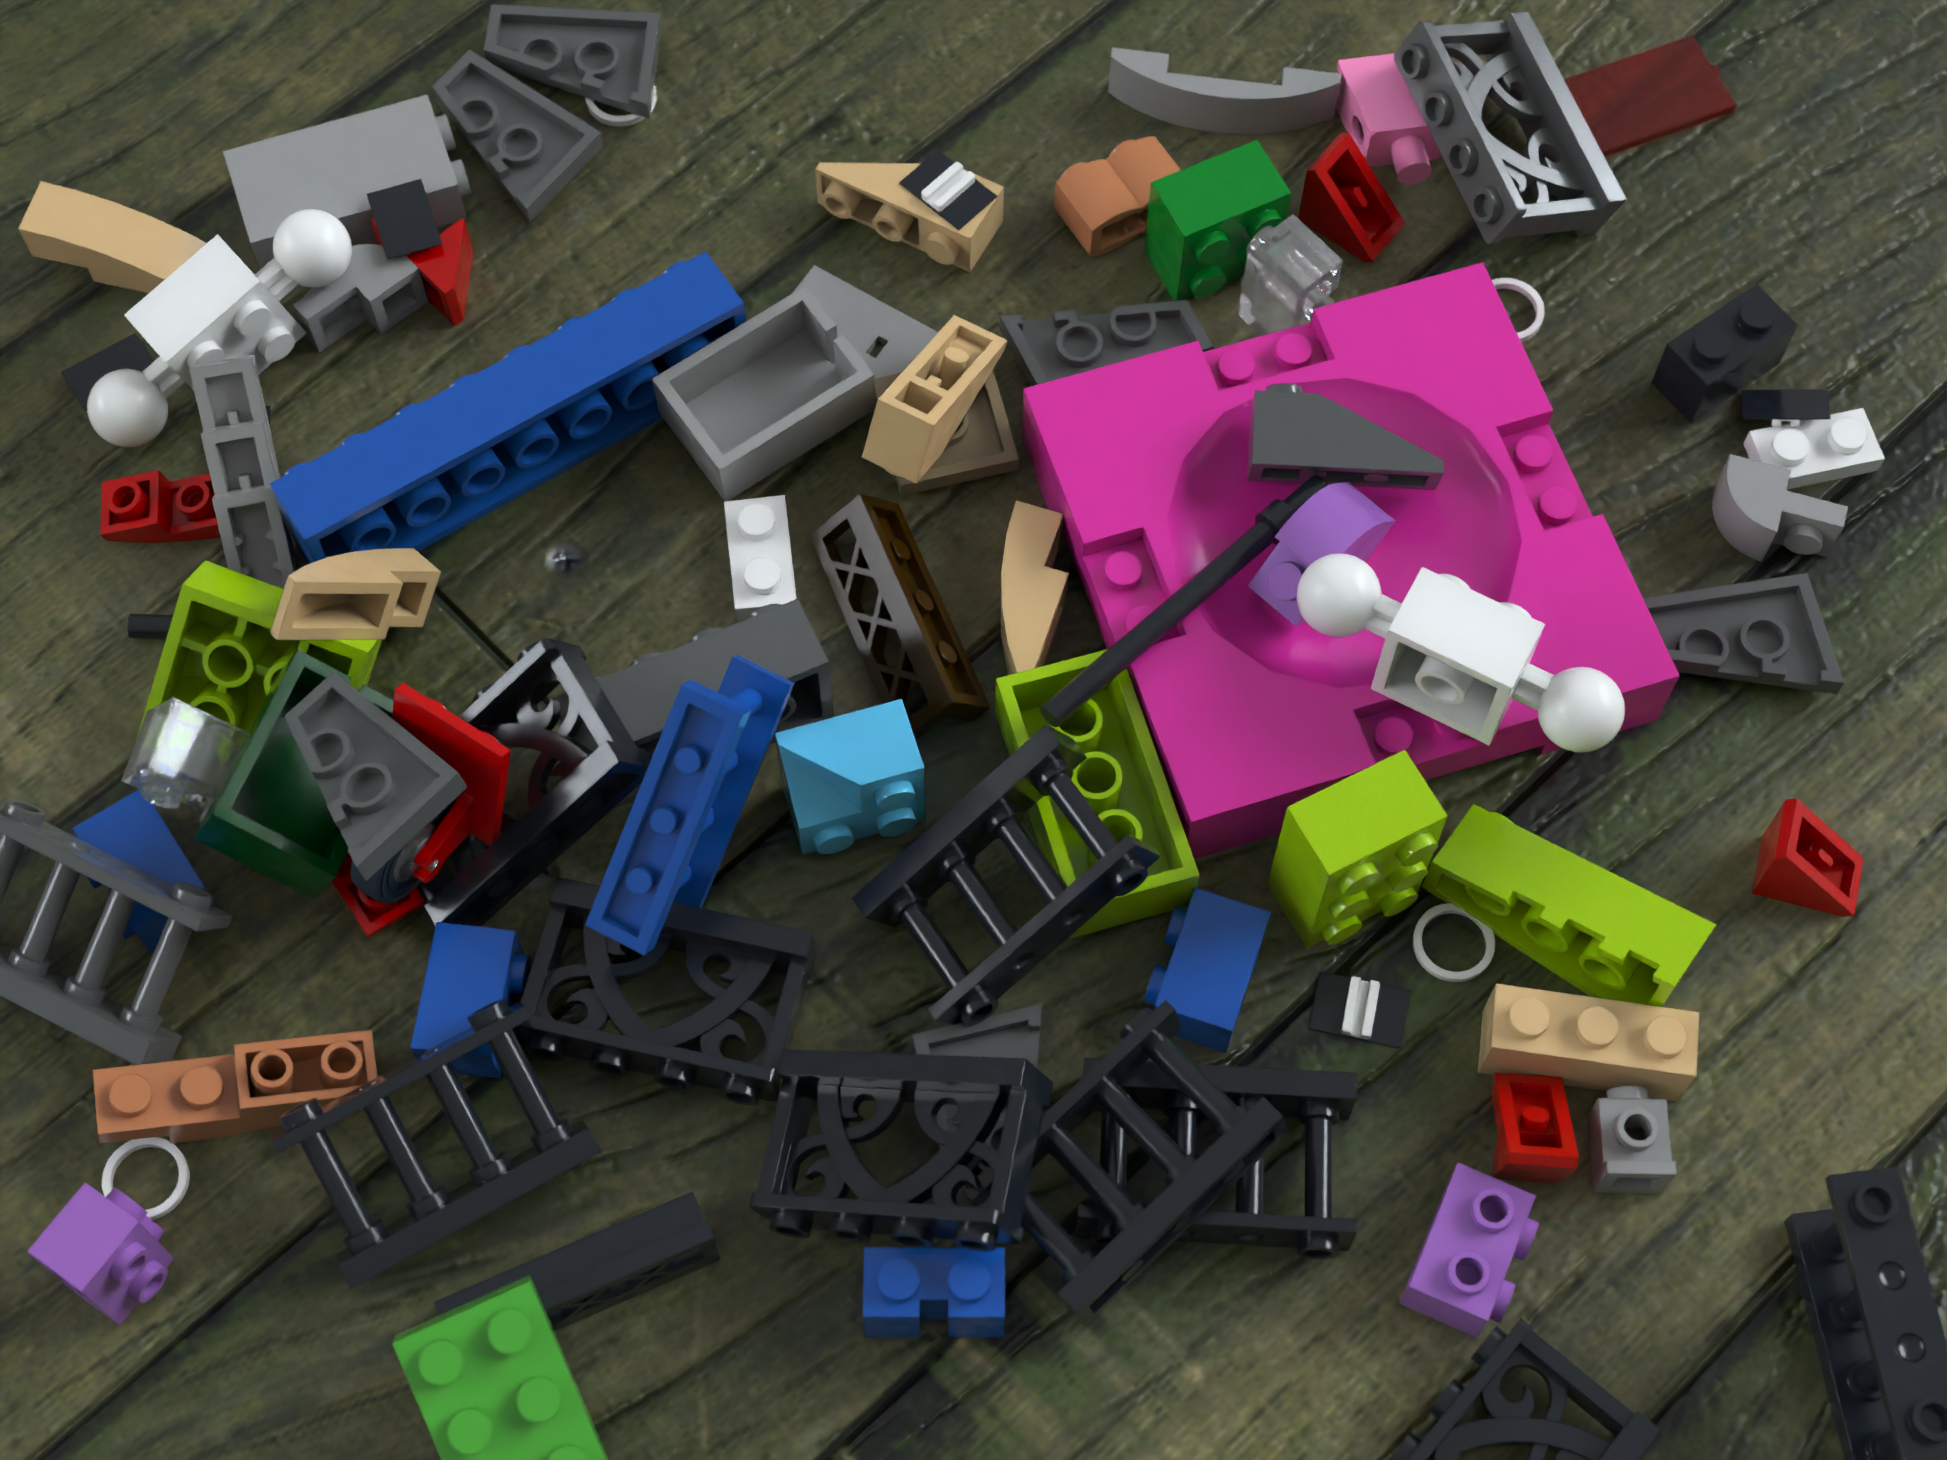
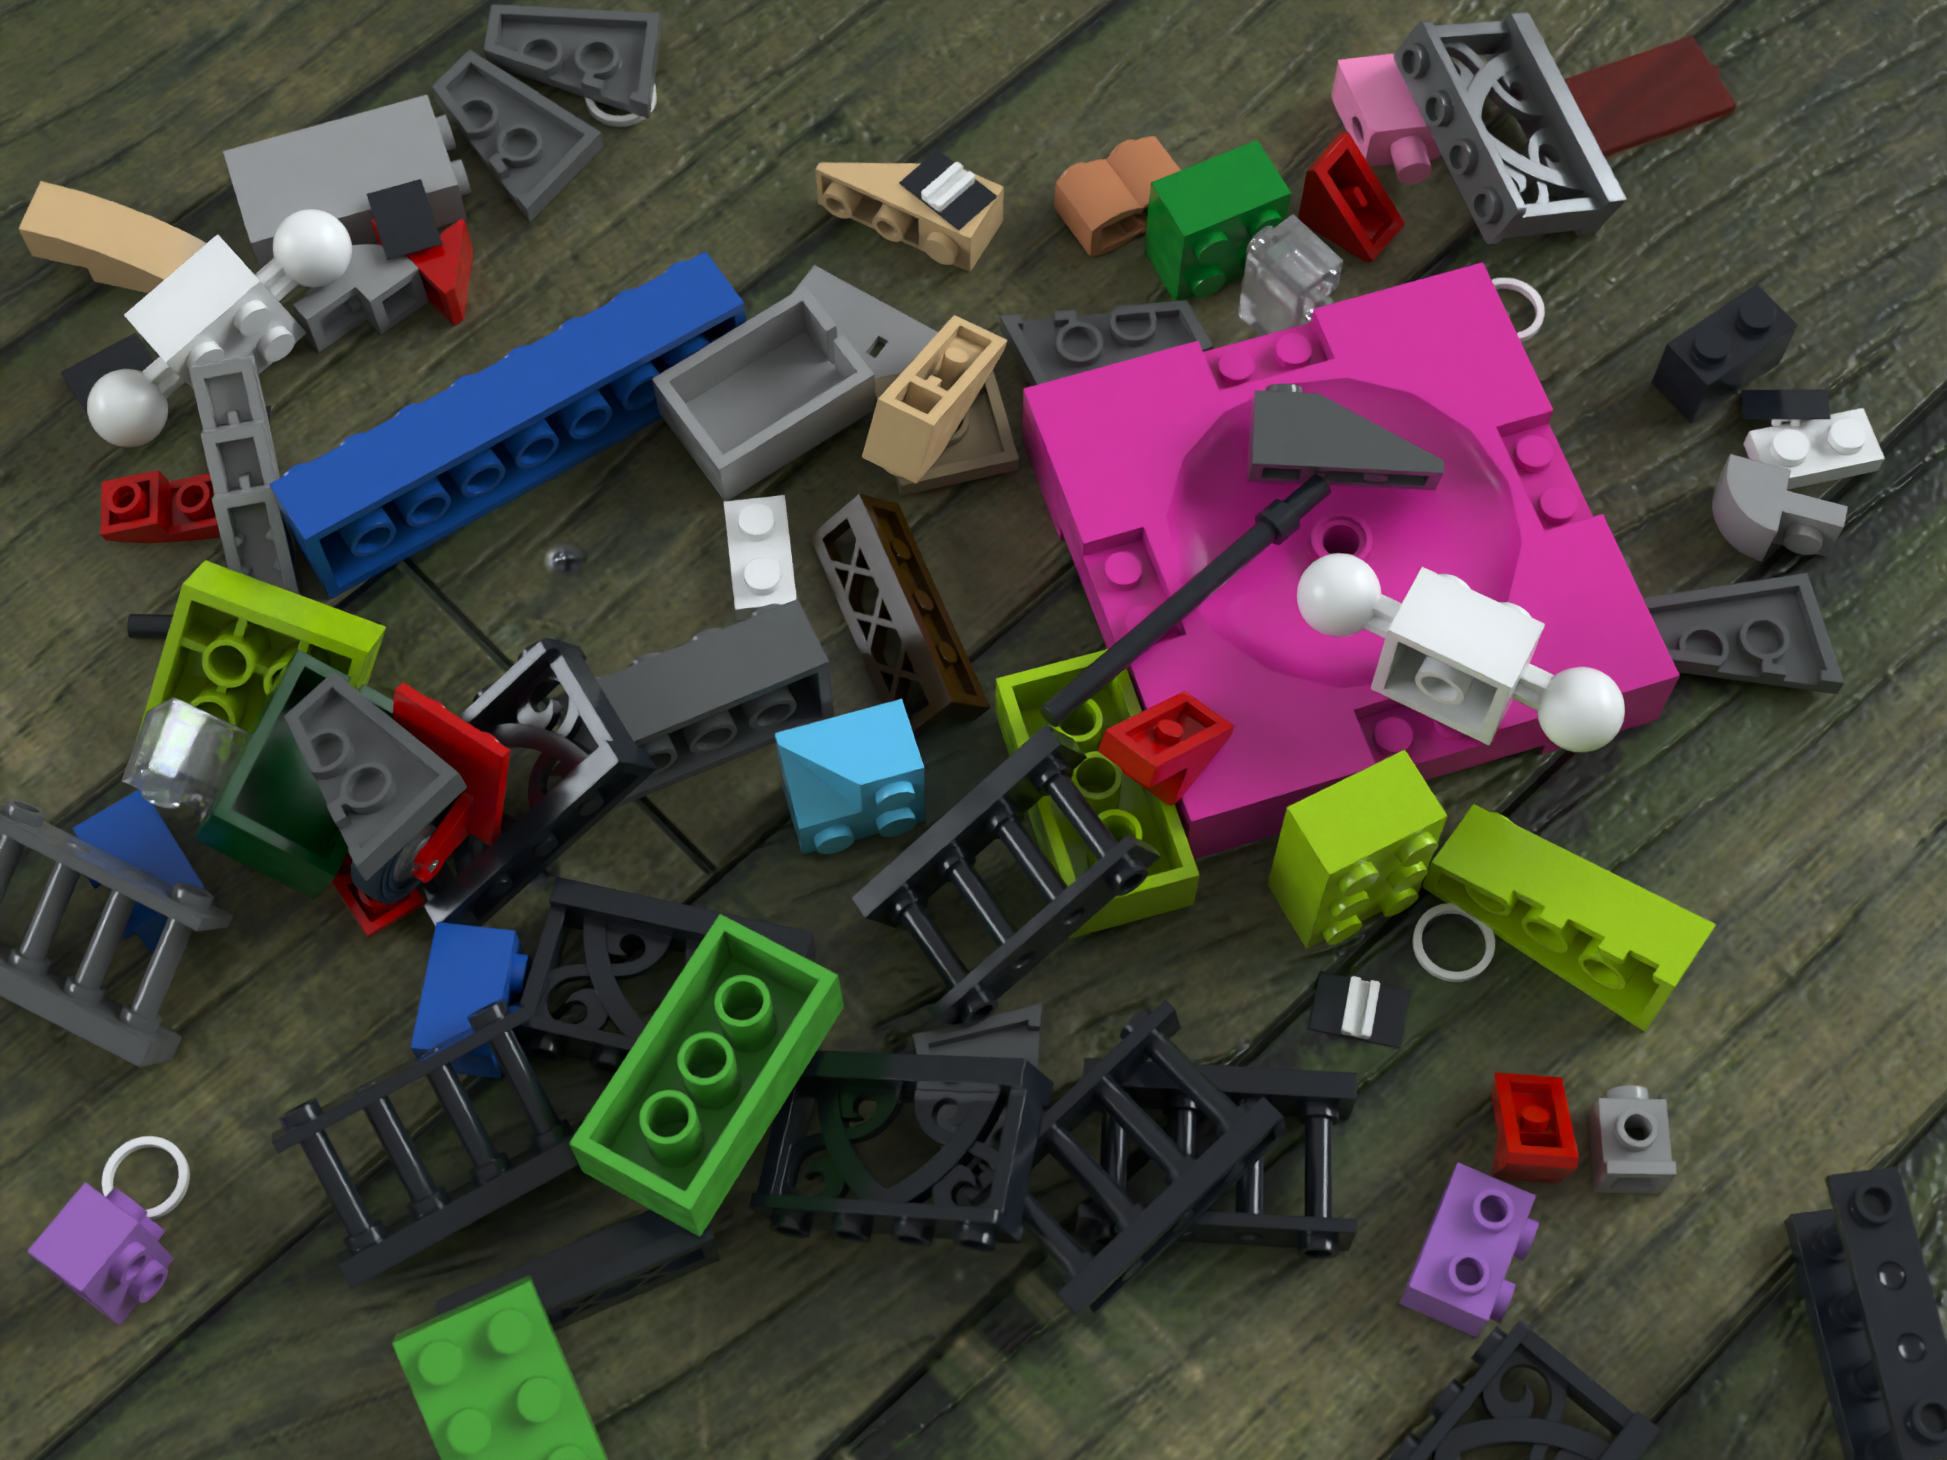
(229, 1092): nougat slope -> none
(356, 596): tan slope -> none
(689, 802): blue fence -> none
(708, 1074): none -> bright green brick
(933, 1284): blue brick -> none
(1030, 587): tan slope -> none
(1167, 745): none -> red slope
(1210, 966): blue brick -> none
(1218, 103): light grey slope -> none
(1327, 523): medium lavender brick -> none
(1589, 1041): tan brick -> none
(1807, 863): red slope -> none

